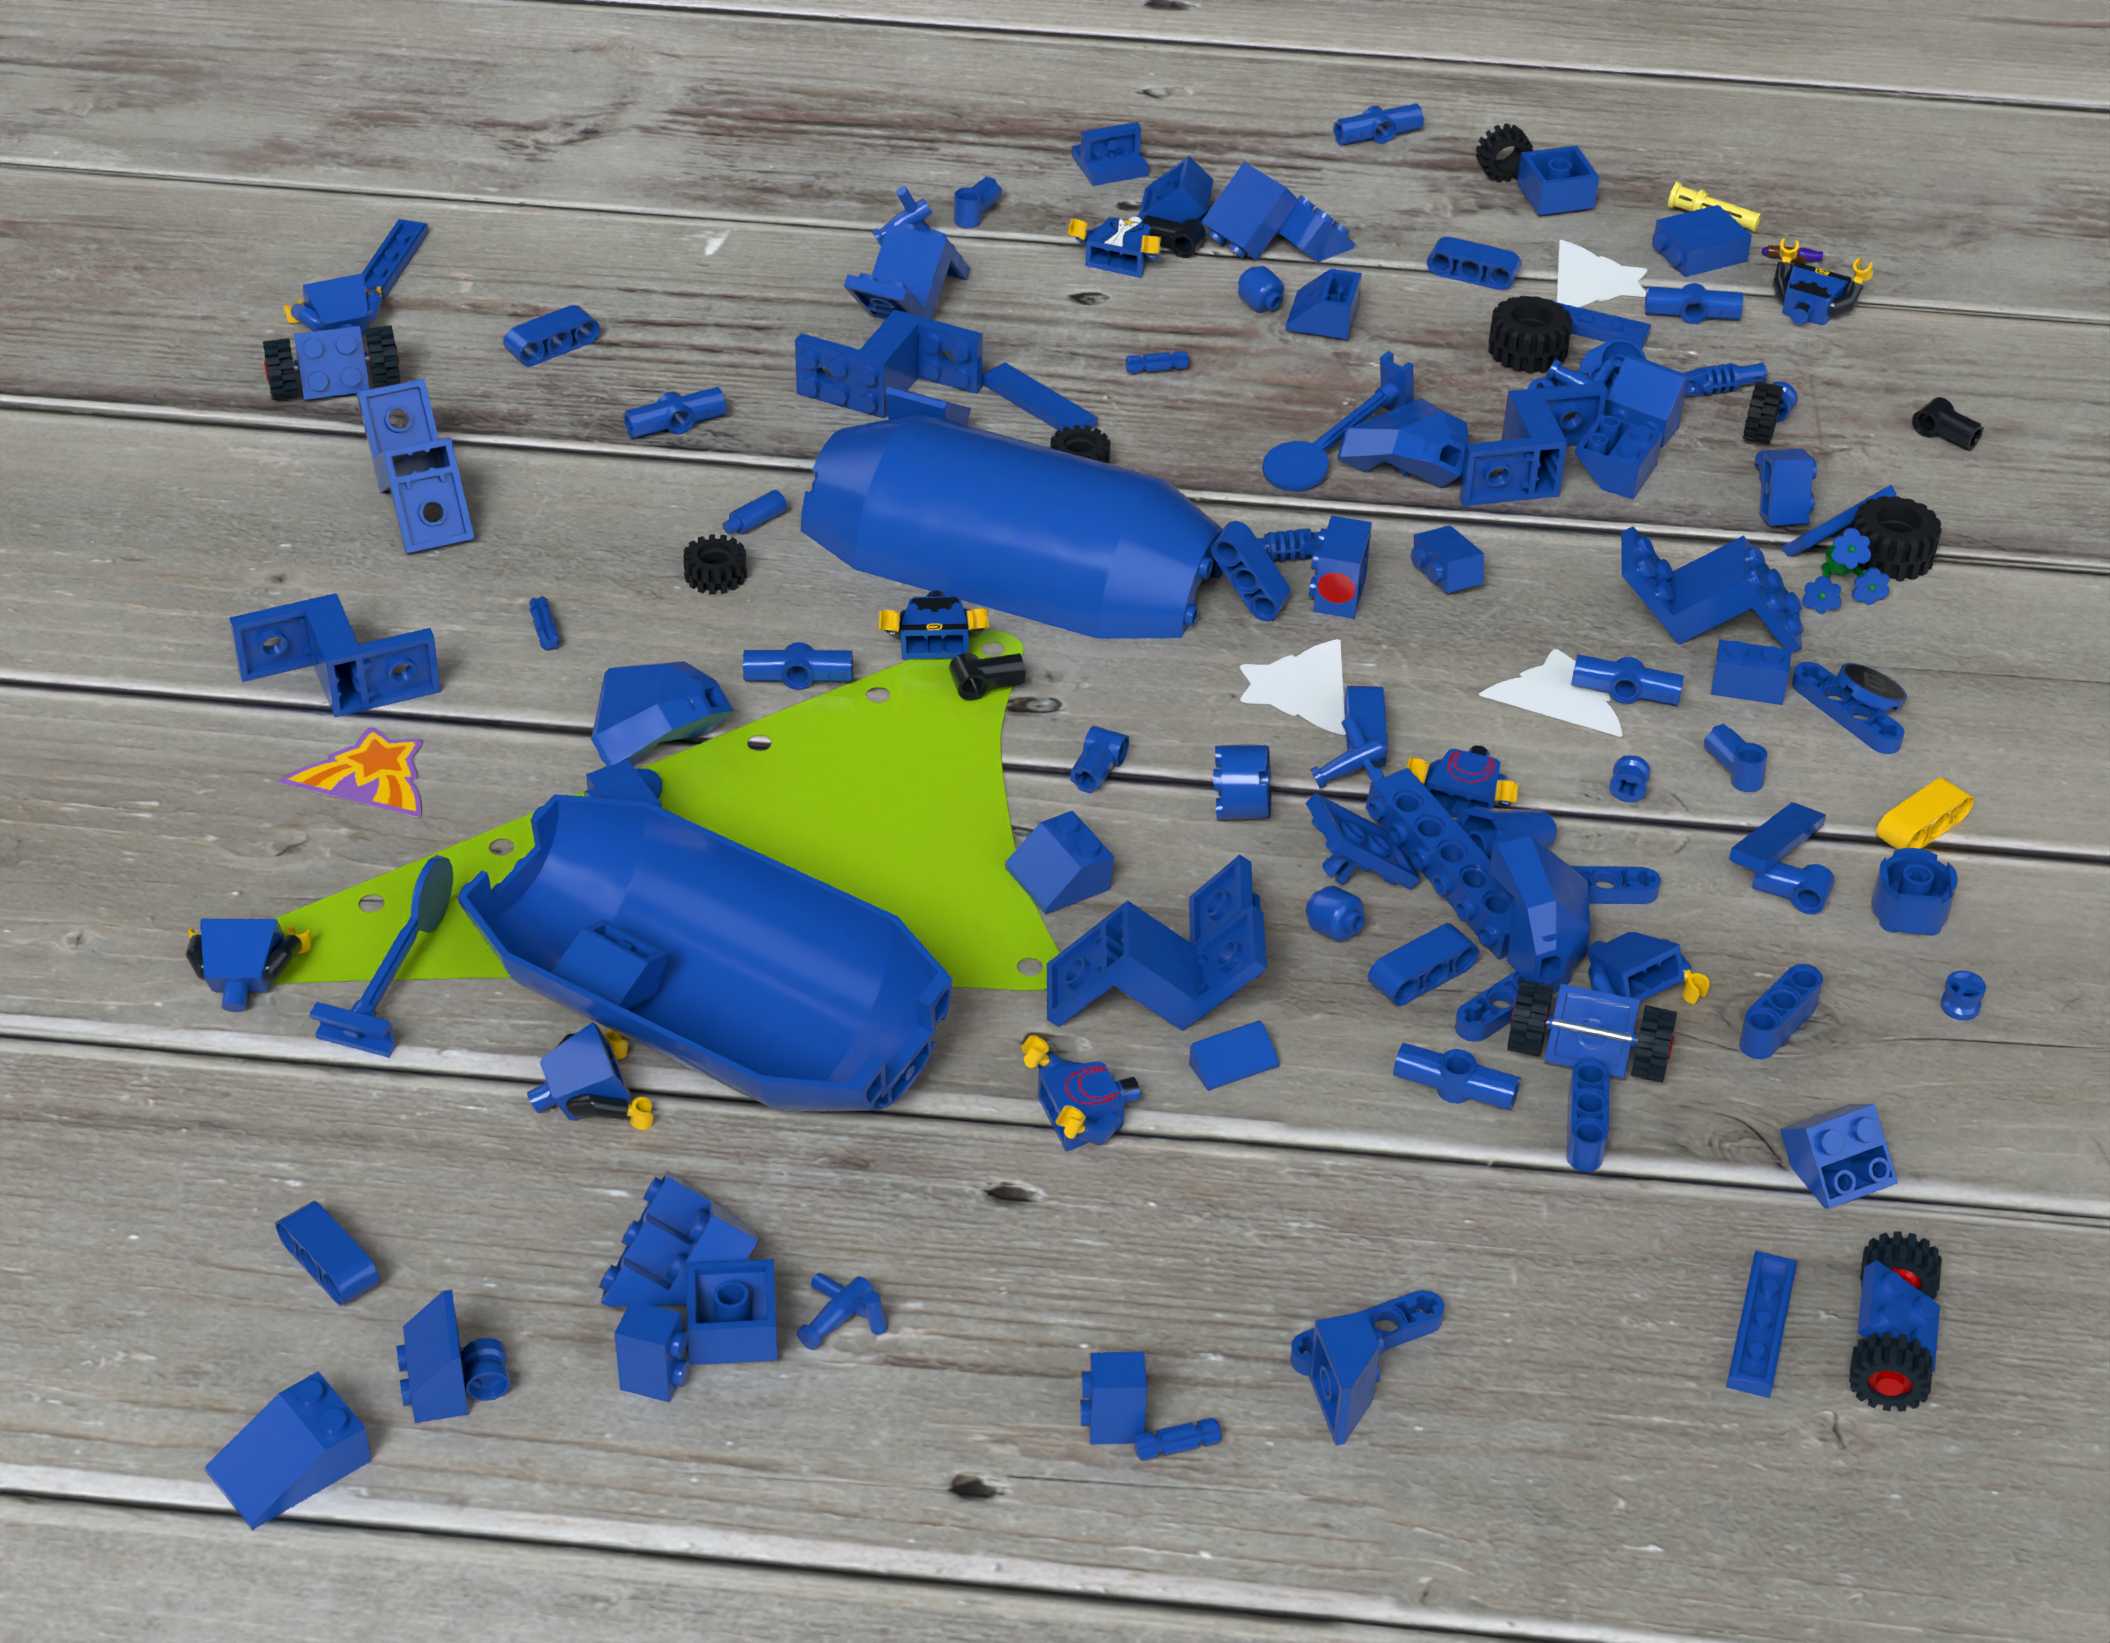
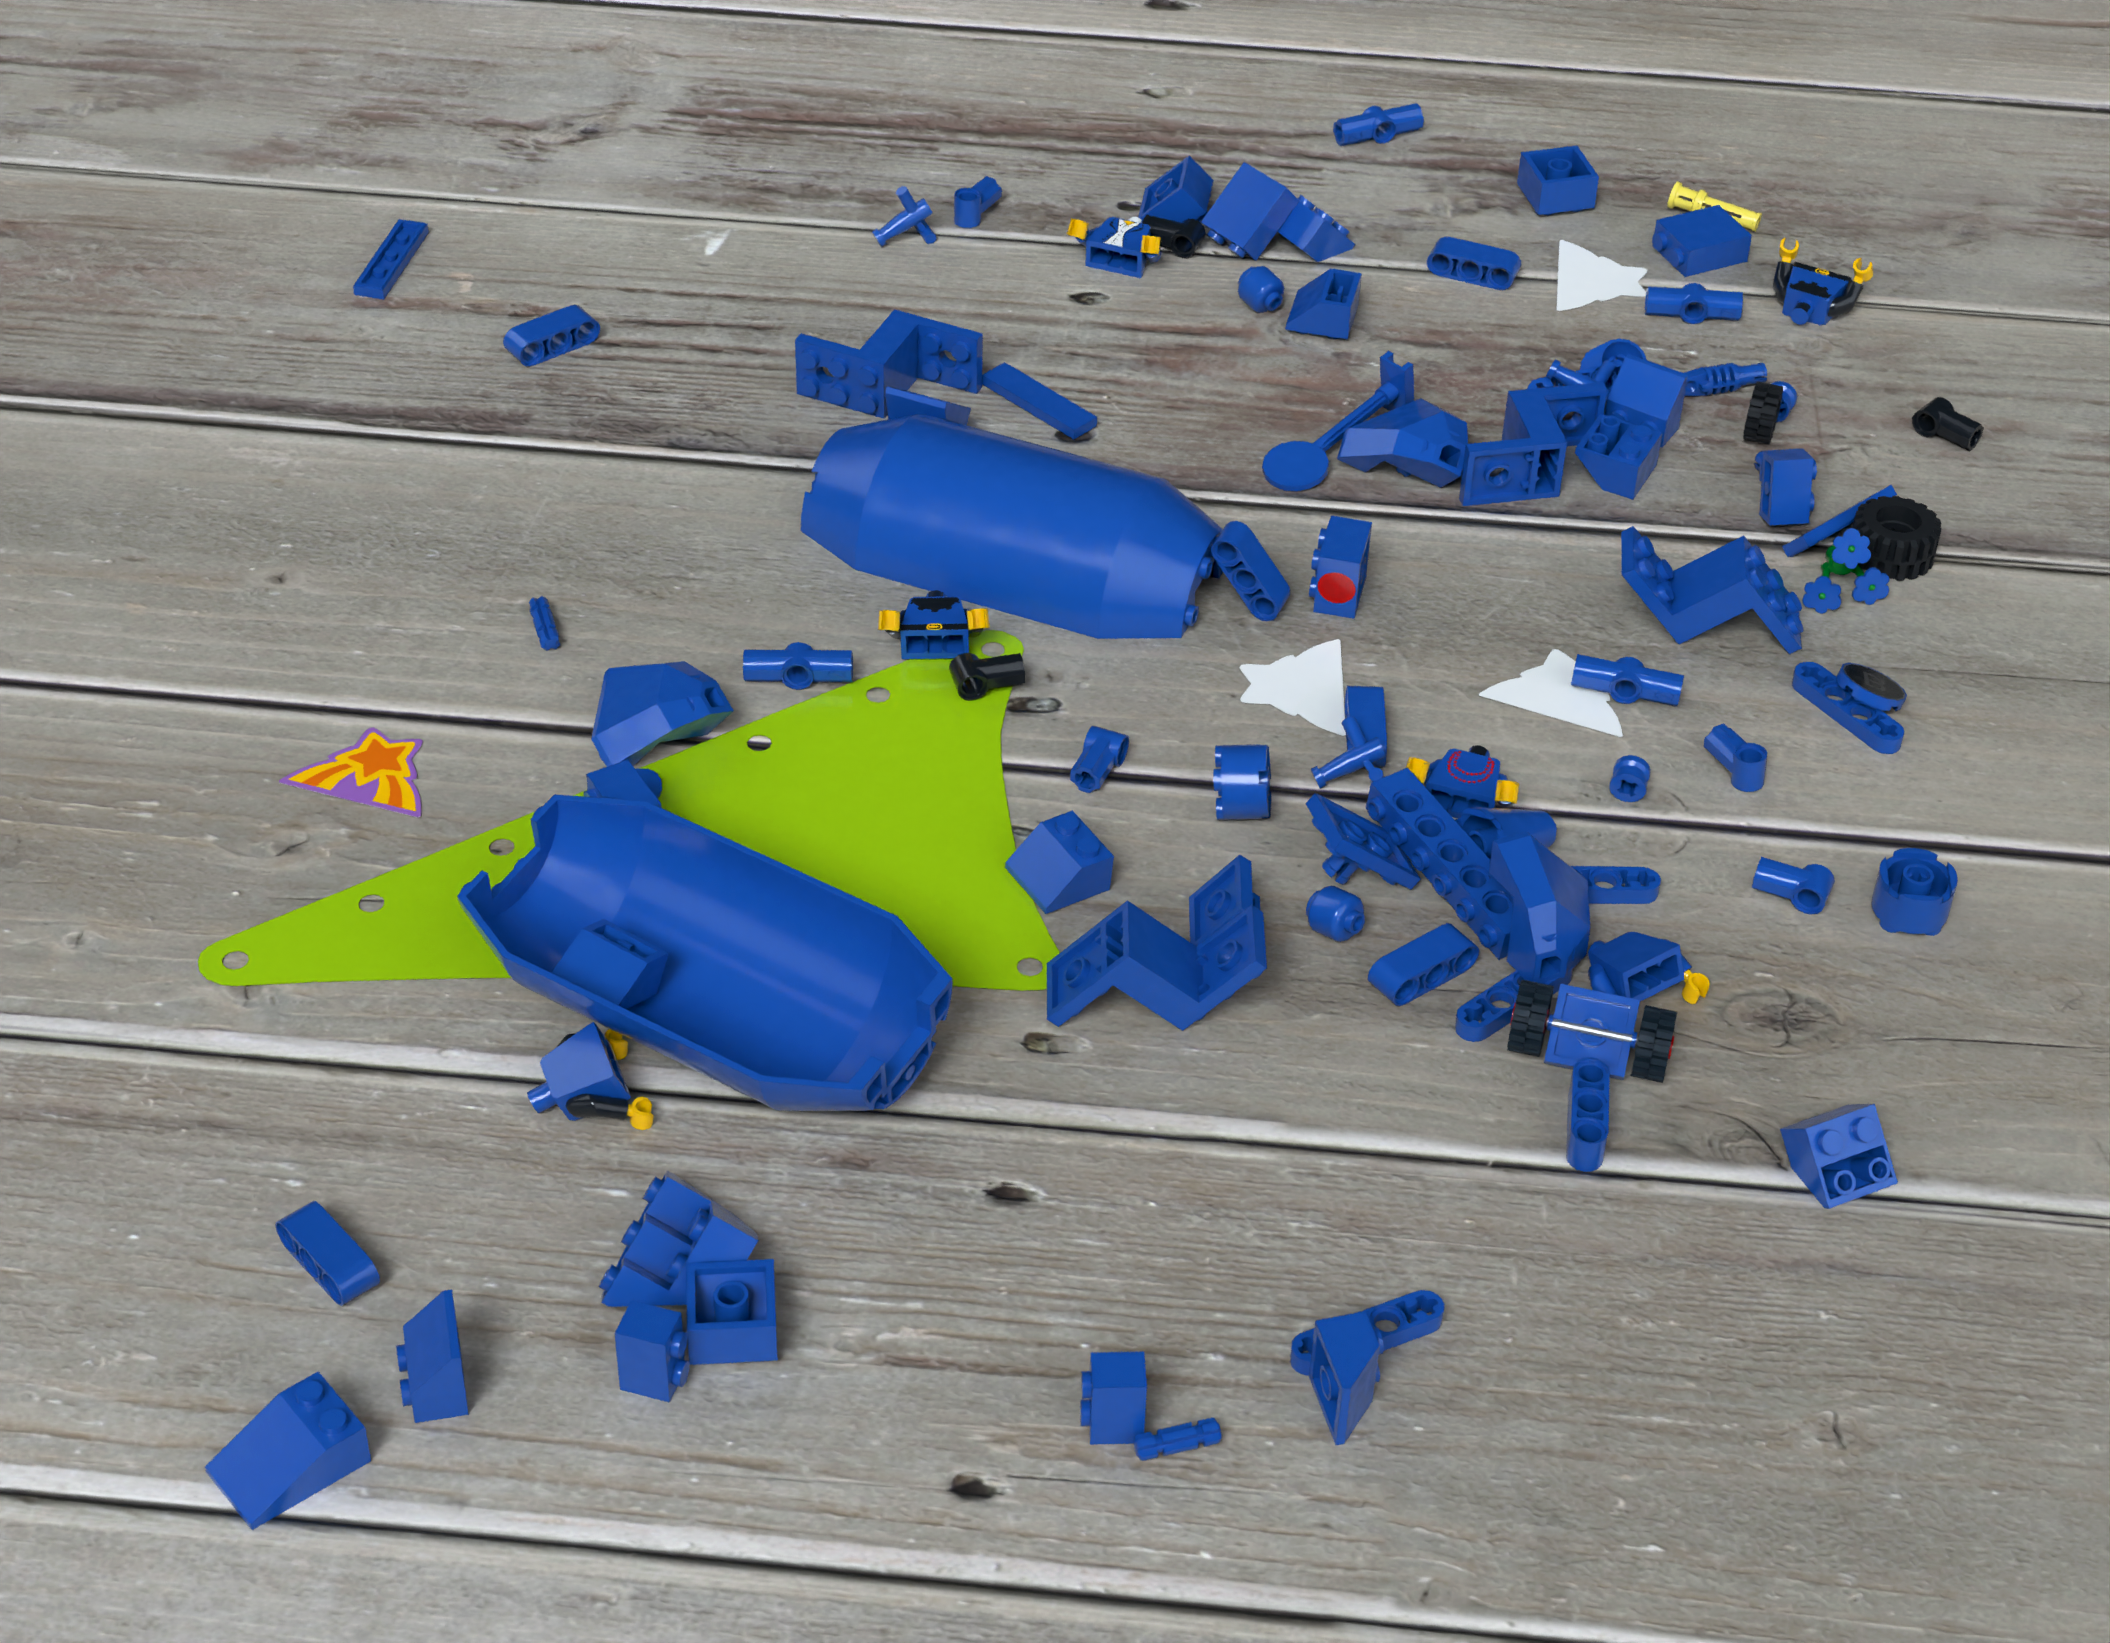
(242, 956): blue torso -> none
(331, 362): plate -> none
(336, 304): blue torso -> none
(350, 673): blue bracket -> none
(359, 1026): blue piece -> none
(415, 466): blue bracket -> none
(486, 1362): blue wheel -> none
(674, 413): blue piece -> none
(715, 564): black tyre -> none
(755, 513): blue cylinder -> none
(855, 1299): blue piece -> none
(907, 273): blue bracket -> none
(1079, 1097): blue torso -> none
(1083, 443): black tyre -> none
(1111, 154): blue bracket -> none
(1157, 362): blue axle -> none
(1233, 1055): blue slope -> none
(1290, 544): blue hinge -> none
(1448, 559): blue brick -> none
(1456, 1076): blue piece -> none
(1494, 144): black tyre -> none
(1529, 333): black tyre -> none
(1606, 326): blue tile -> none
(1751, 672): blue brick -> none
(1762, 1324): blue tile -> none
(1777, 837): blue tile -> none
(1780, 1011): blue beam -> none
(1804, 254): piece -> none
(1898, 1320): plate -> none
(1925, 815): yellow beam -> none
(1963, 995): blue wheel -> none

